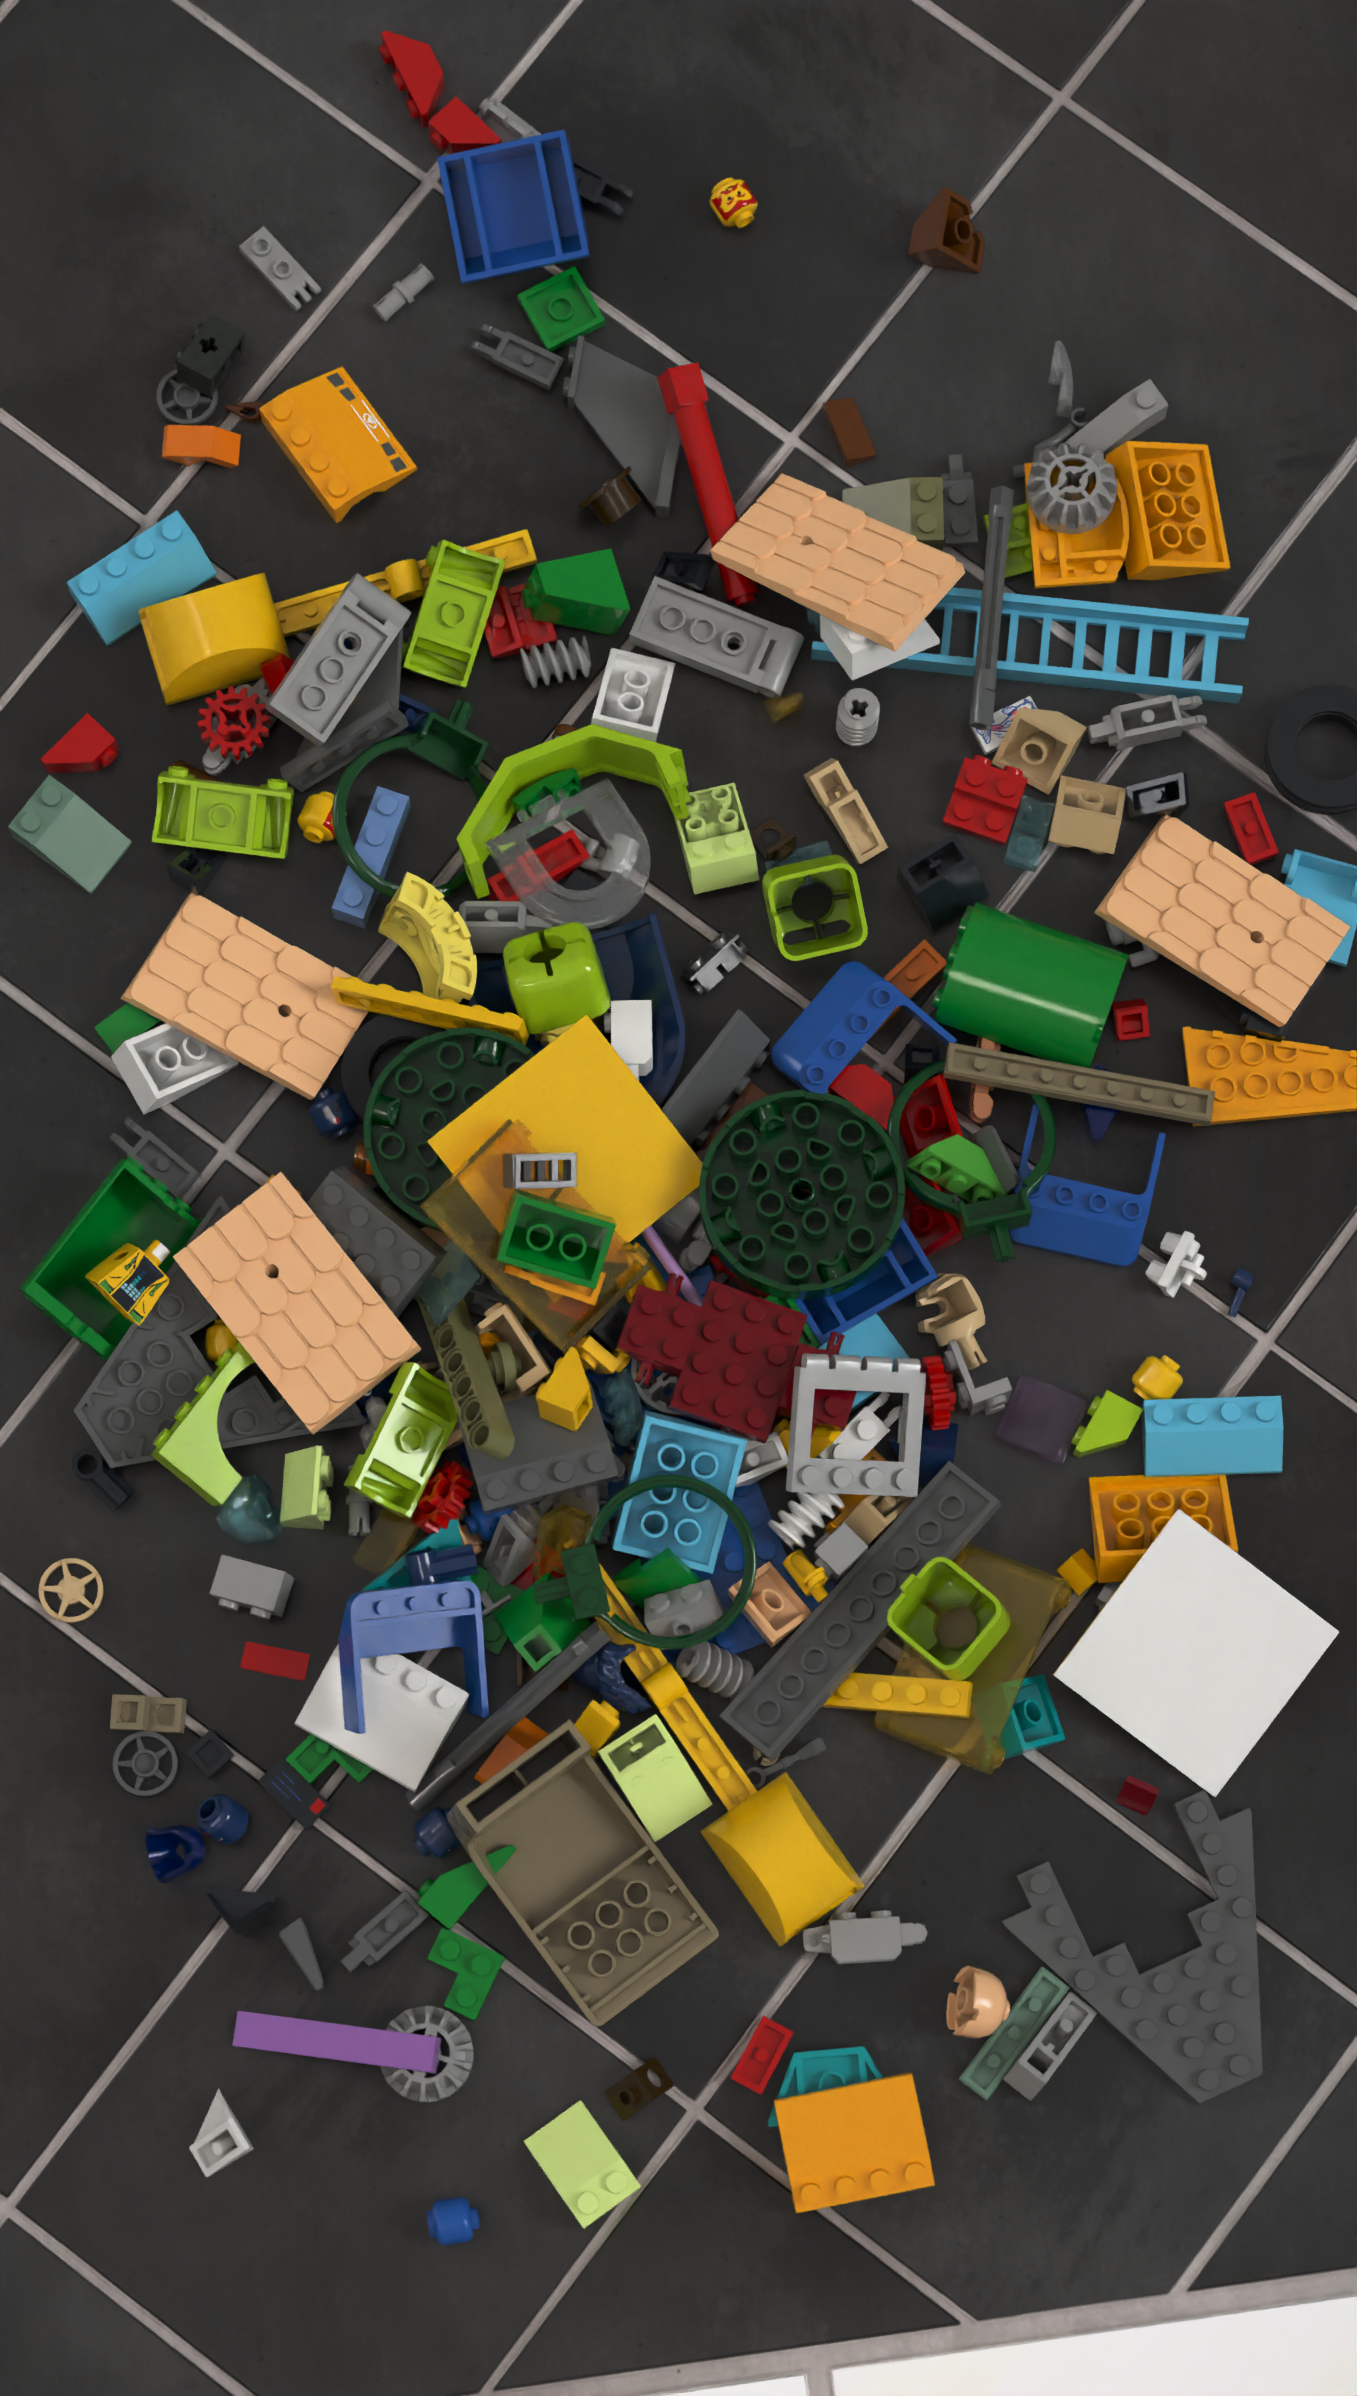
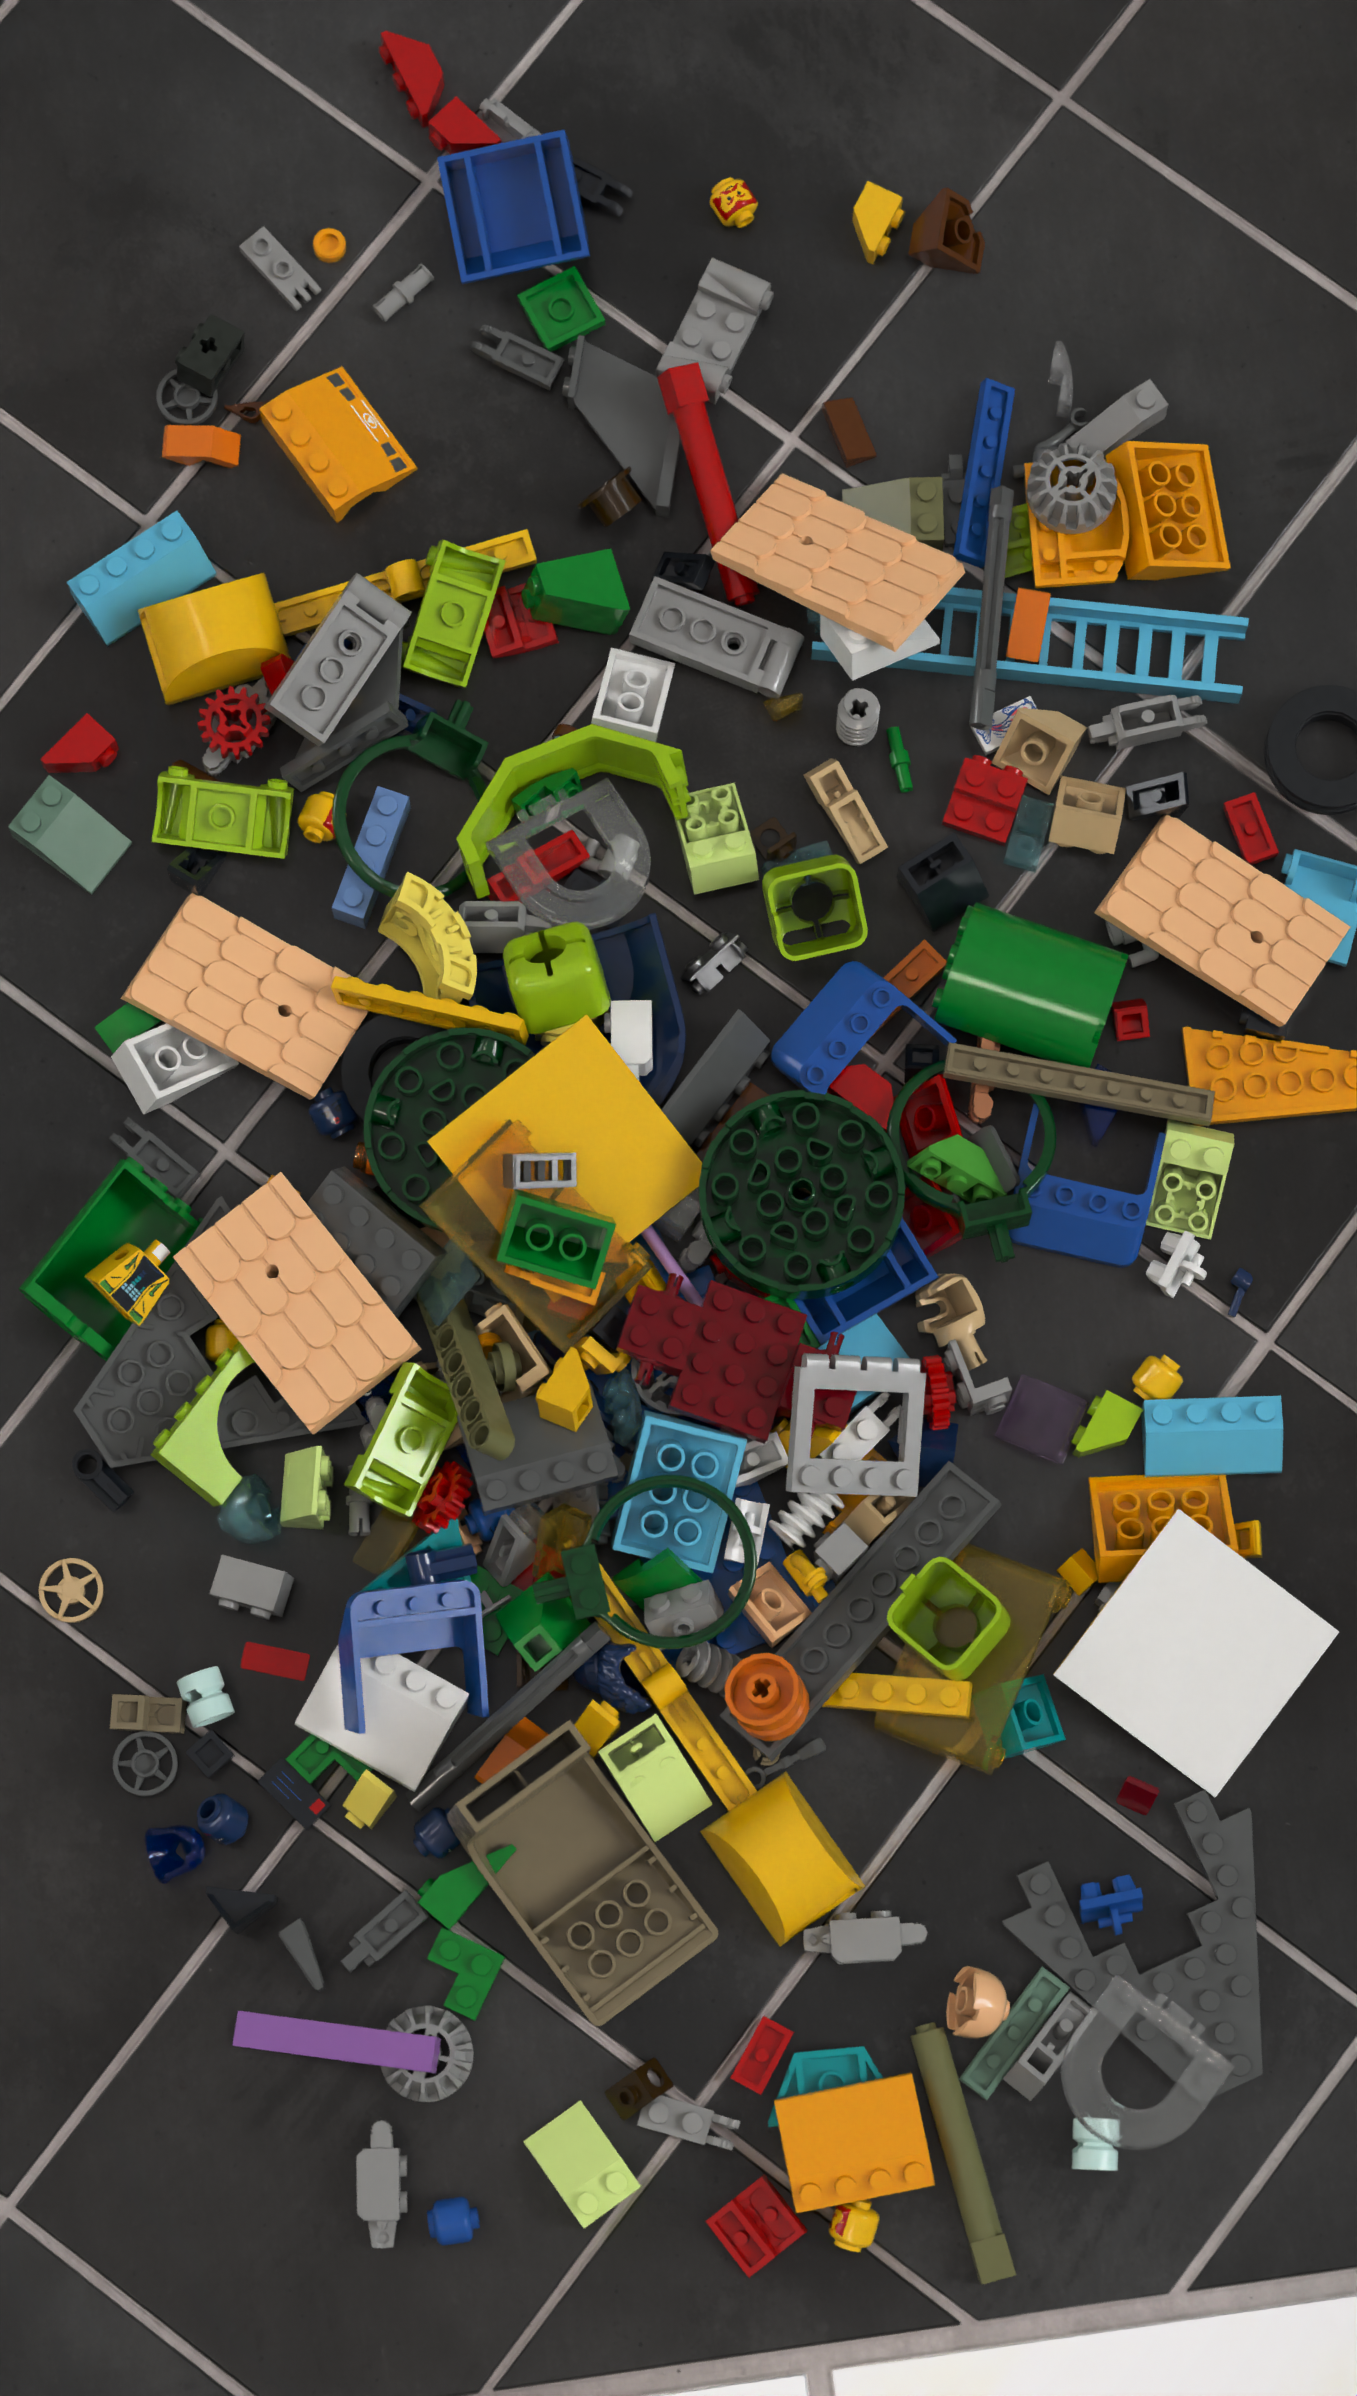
(205, 1697): none -> light aqua wheel
(220, 2138): white slope -> none
(329, 245): none -> light orange tile
(368, 1800): none -> light yellow slope
(379, 2186): none -> light grey hinge
(556, 662): light grey piece -> none
(685, 2121): none -> light grey hinge
(718, 325): none -> light grey piece
(756, 1516): none -> white hips
(756, 2226): none -> red slope
(767, 1697): none -> orange wheel
(854, 2225): none -> yellow head
(874, 217): none -> yellow slope
(899, 759): none -> green bar
(962, 2154): none -> olive brick
(983, 469): none -> blue plate
(1028, 624): none -> orange slope
(1084, 2083): none -> clear piece
(1091, 2151): none -> light aqua wheel
(1111, 1908): none -> blue hips
(1190, 1179): none -> yellowish green slope
(1249, 1539): none -> yellow slope

